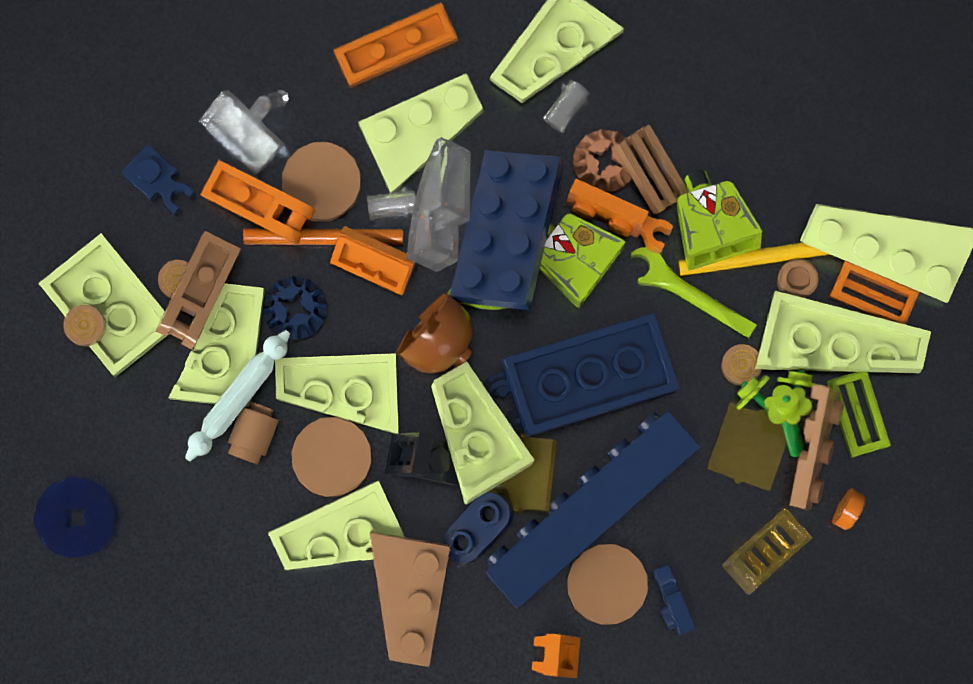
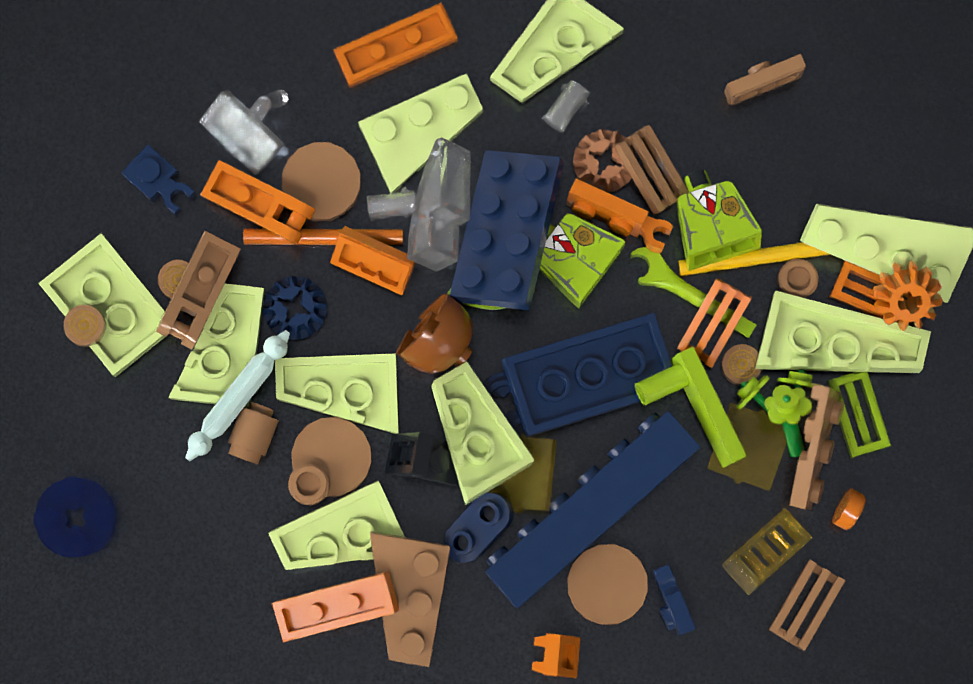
(309, 484): none -> medium nougat tile
(336, 606): none -> plate
(689, 374): none -> lime piece
(732, 292): none -> orange tile
(764, 78): none -> medium nougat plate
(824, 575): none -> medium nougat tile
(911, 280): none -> orange gear

